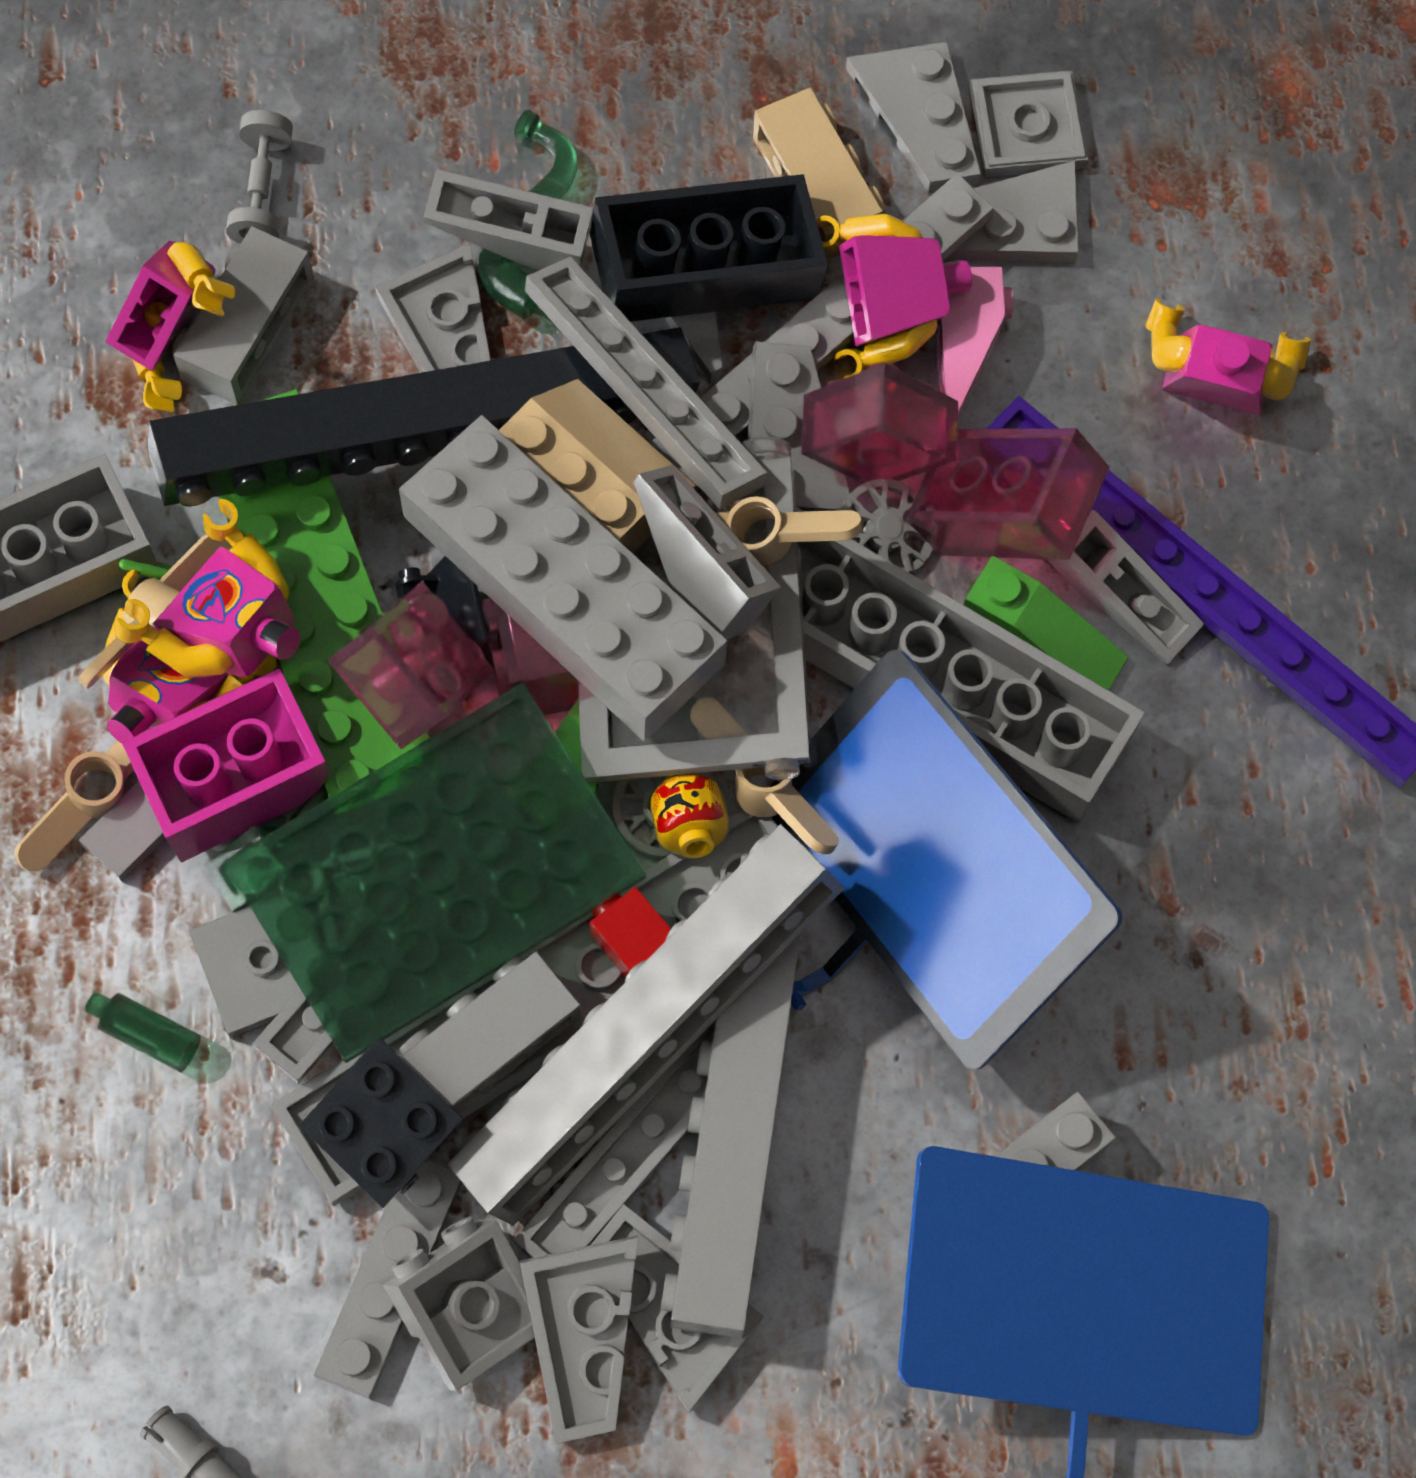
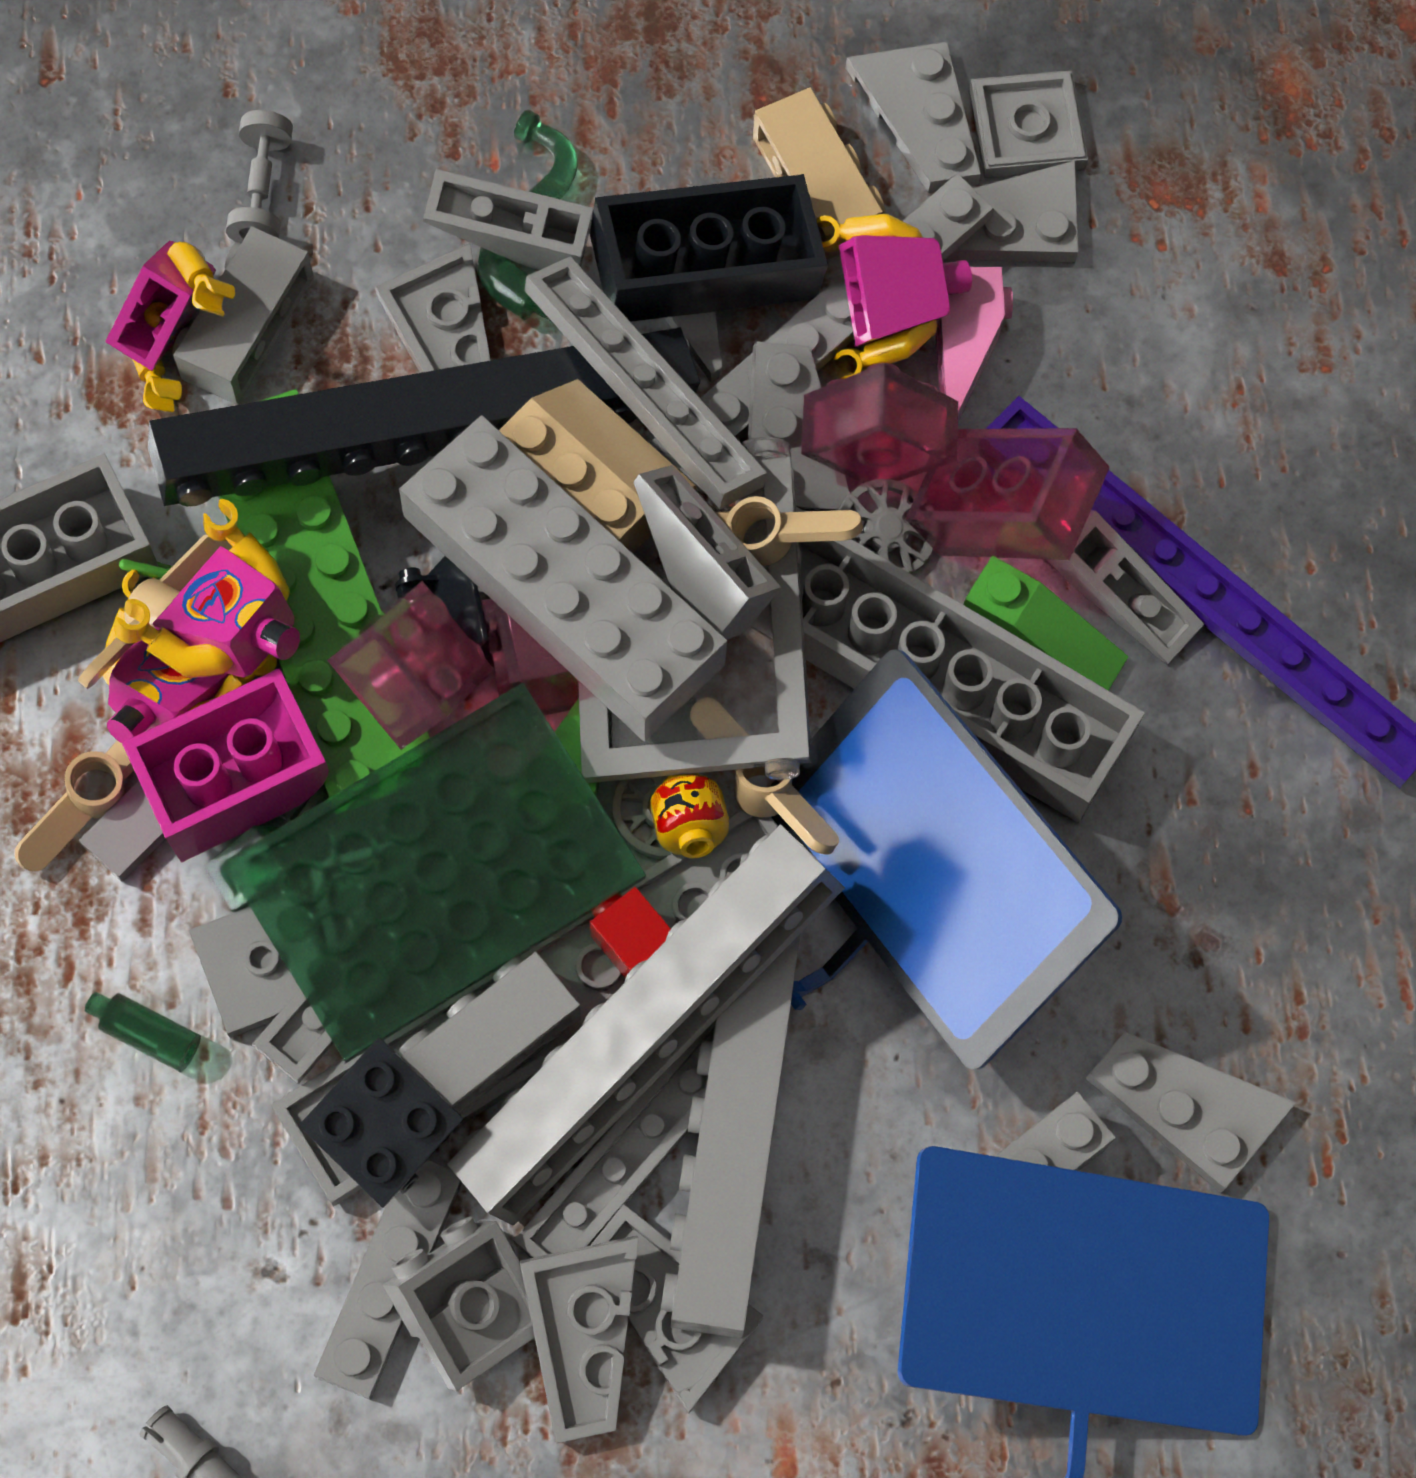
(1189, 1106): none -> light grey wing
(1223, 364): dark pink torso -> none

